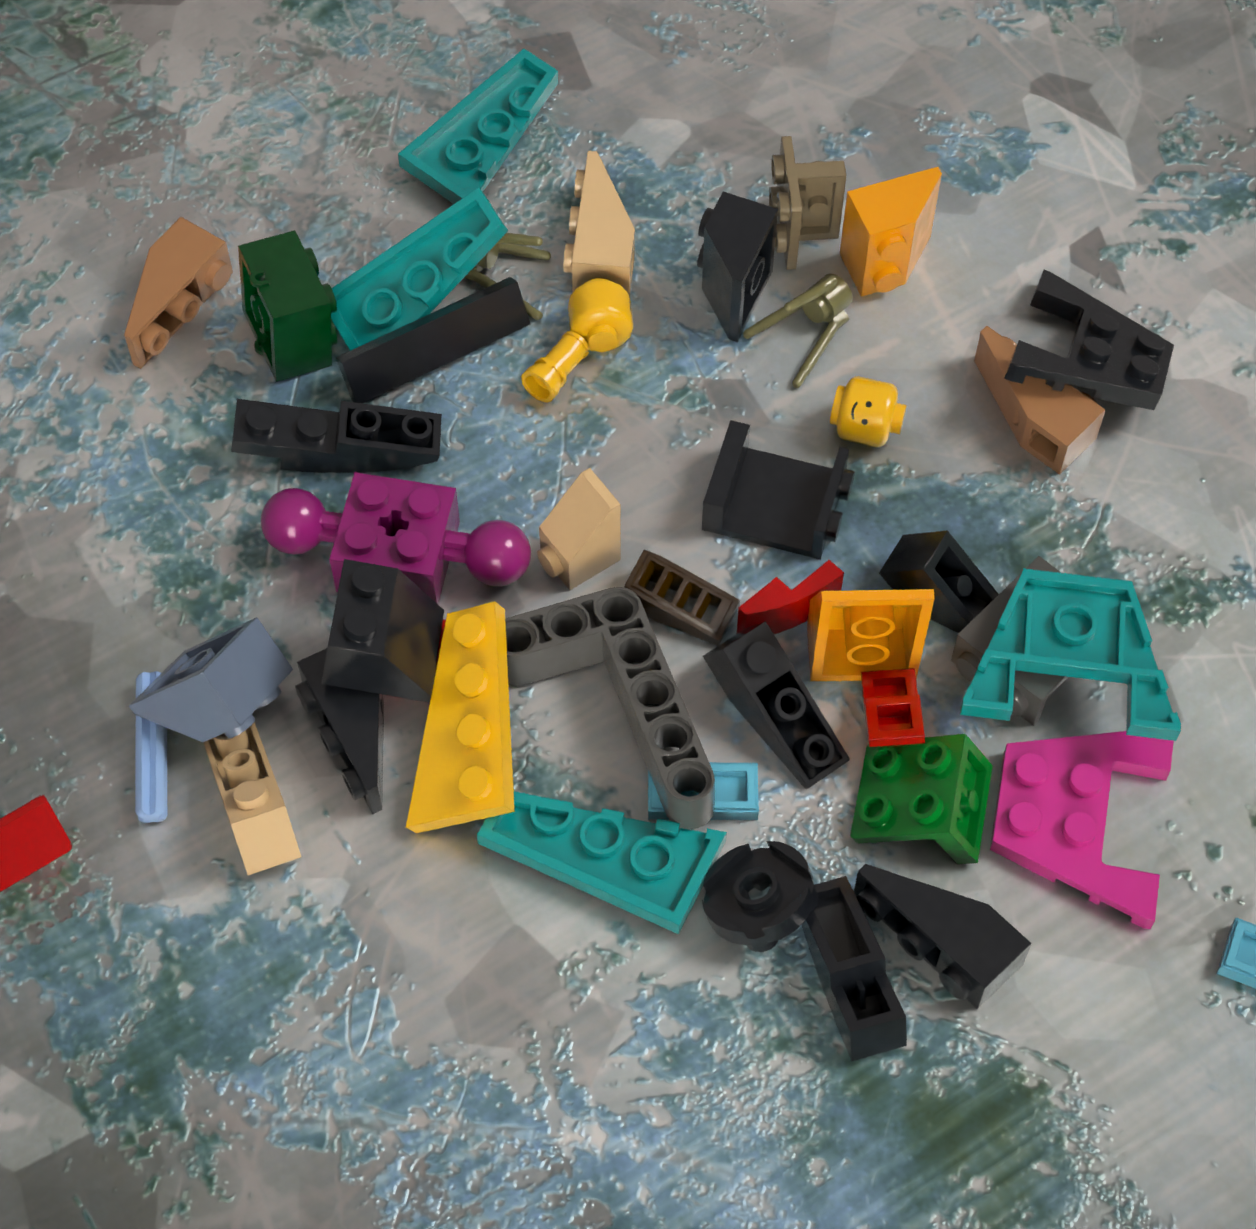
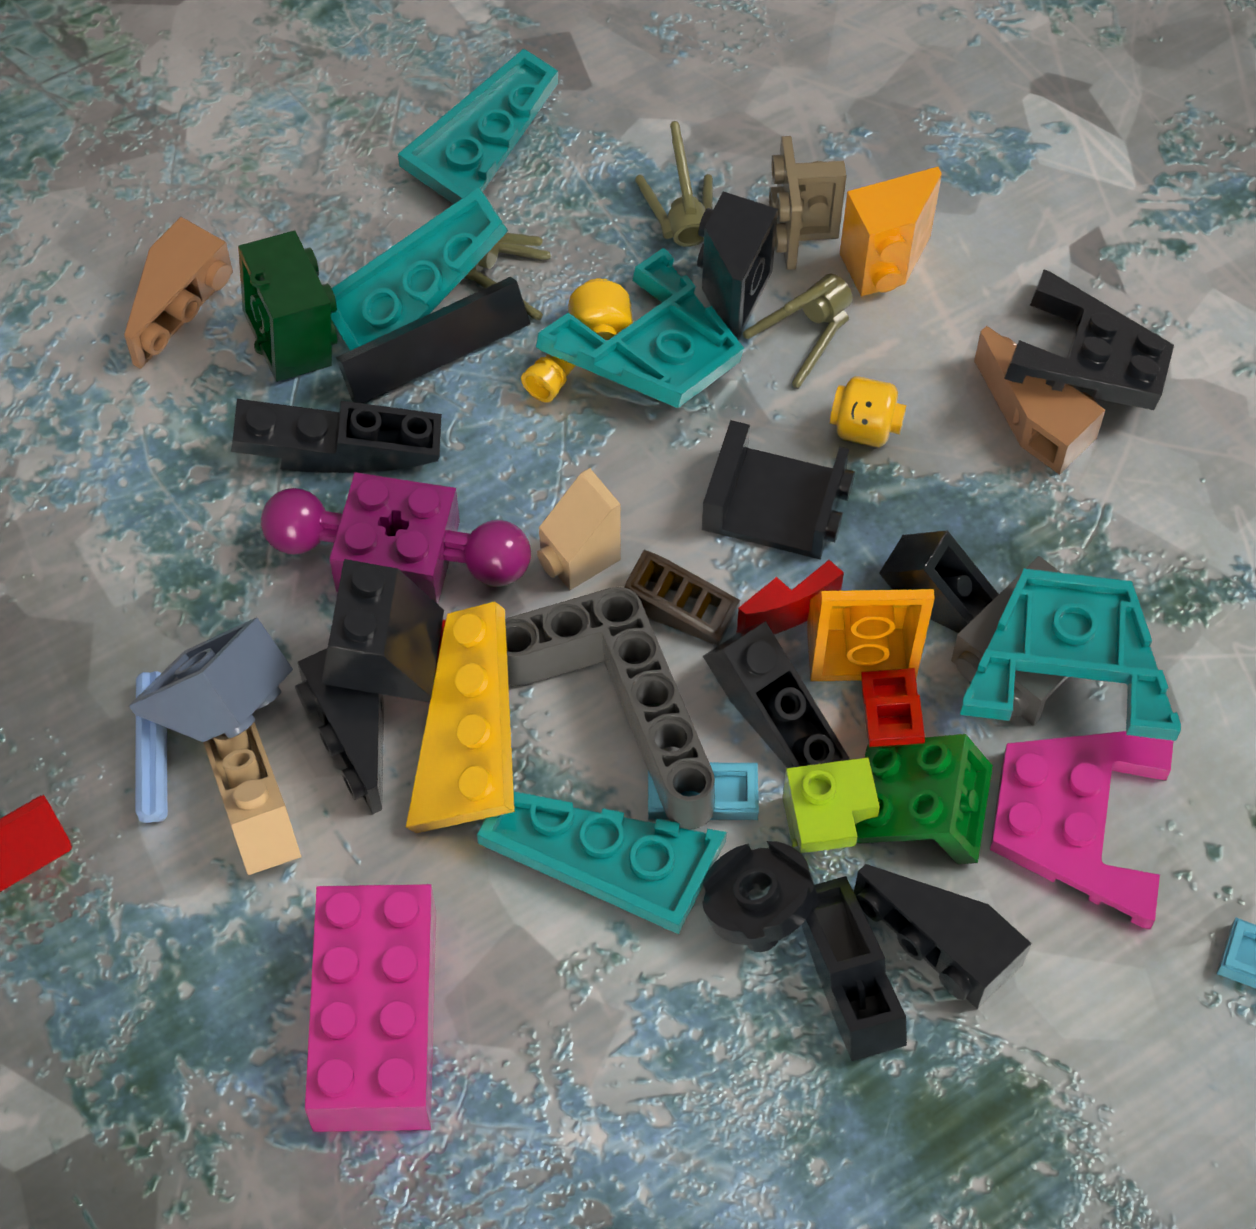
(372, 1009): none -> dark pink brick
(601, 230): tan slope -> none
(662, 354): none -> teal wing
(687, 211): none -> olive plant
(827, 802): none -> lime brick

